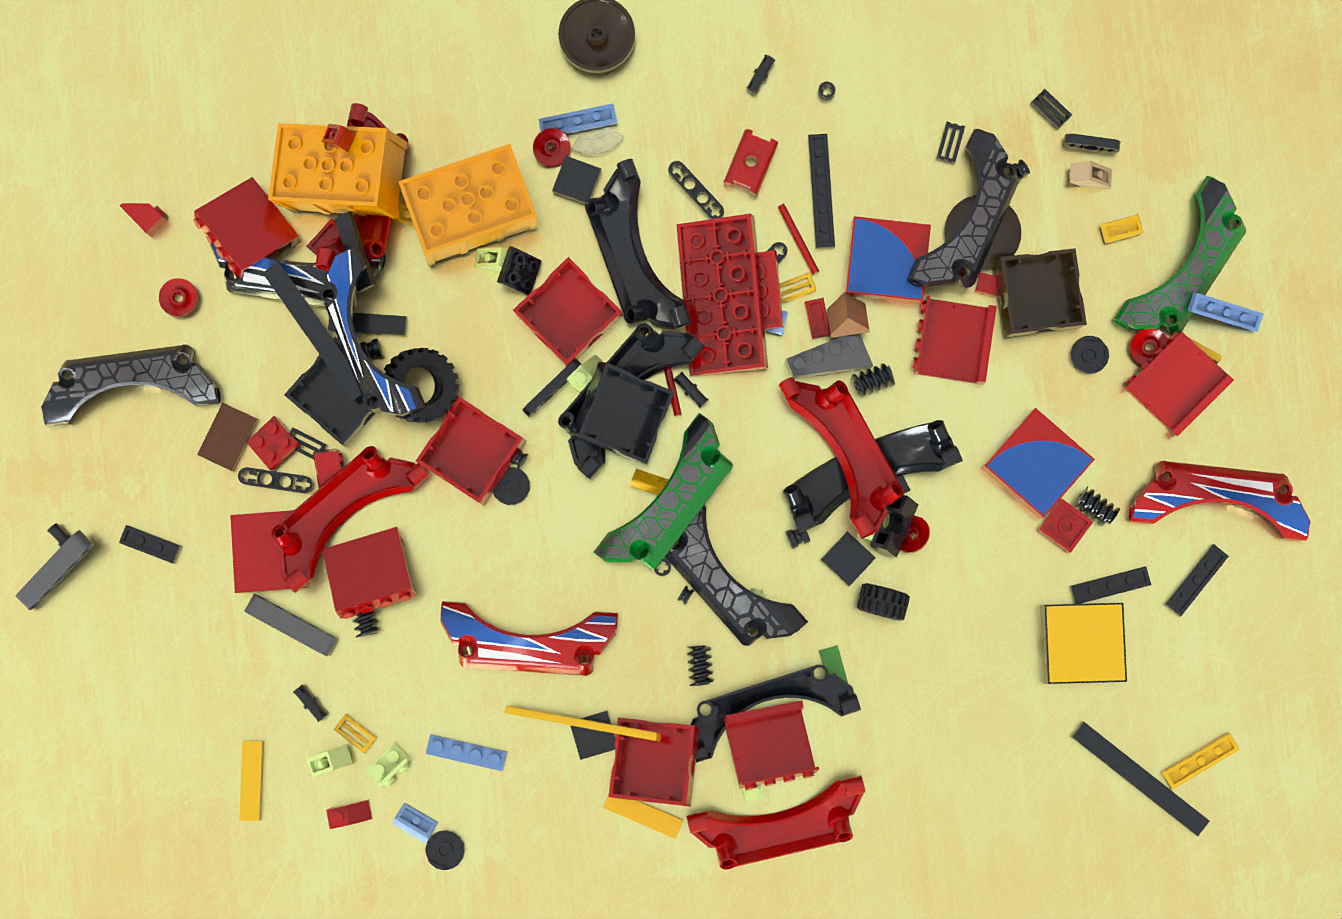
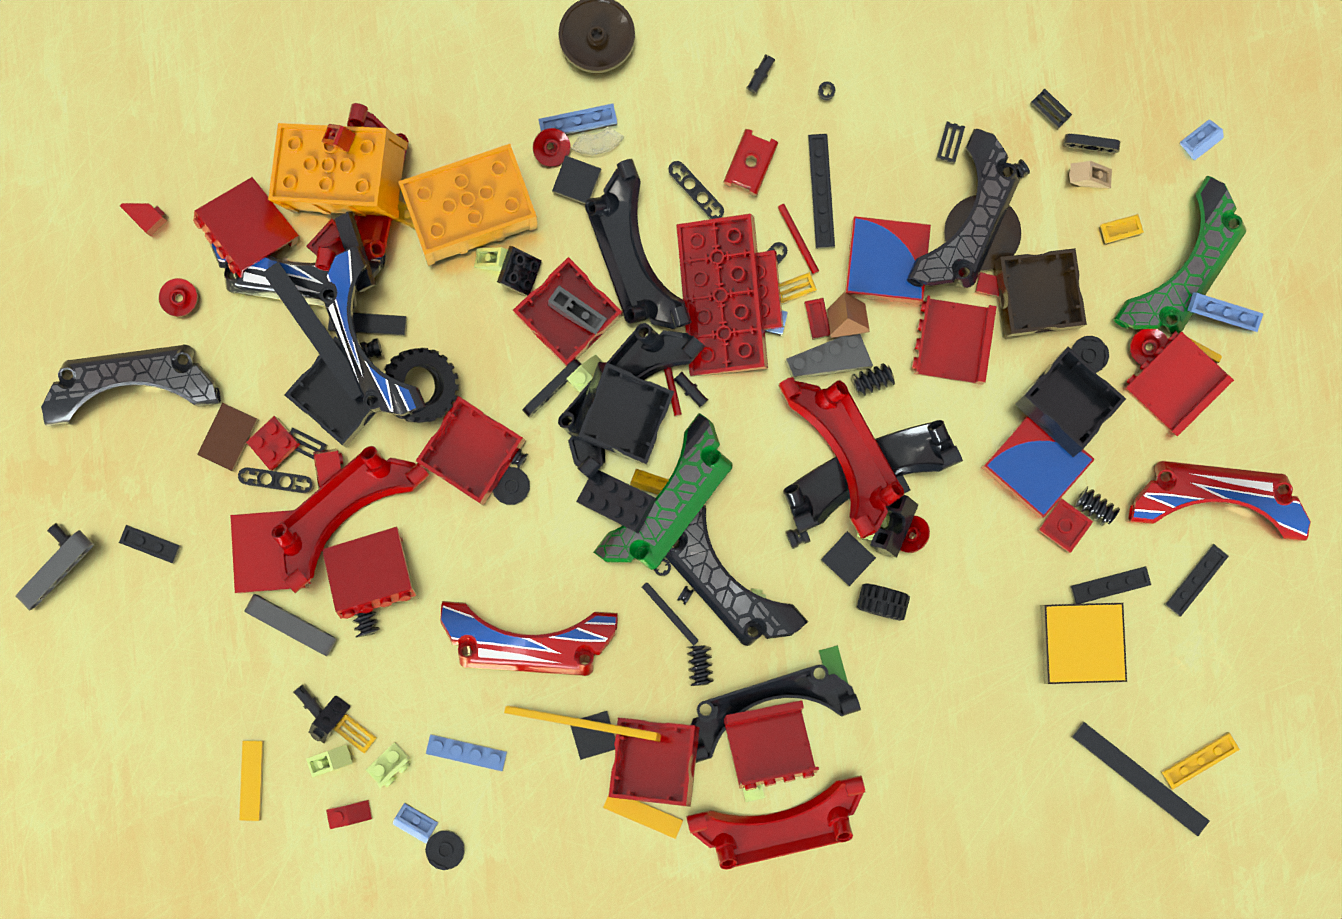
(328, 719): none -> black bracket
(576, 310): none -> dark grey slope
(616, 500): none -> black plate
(670, 614): none -> black tile
(1070, 401): none -> black tile
(1202, 139): none -> light blue slope

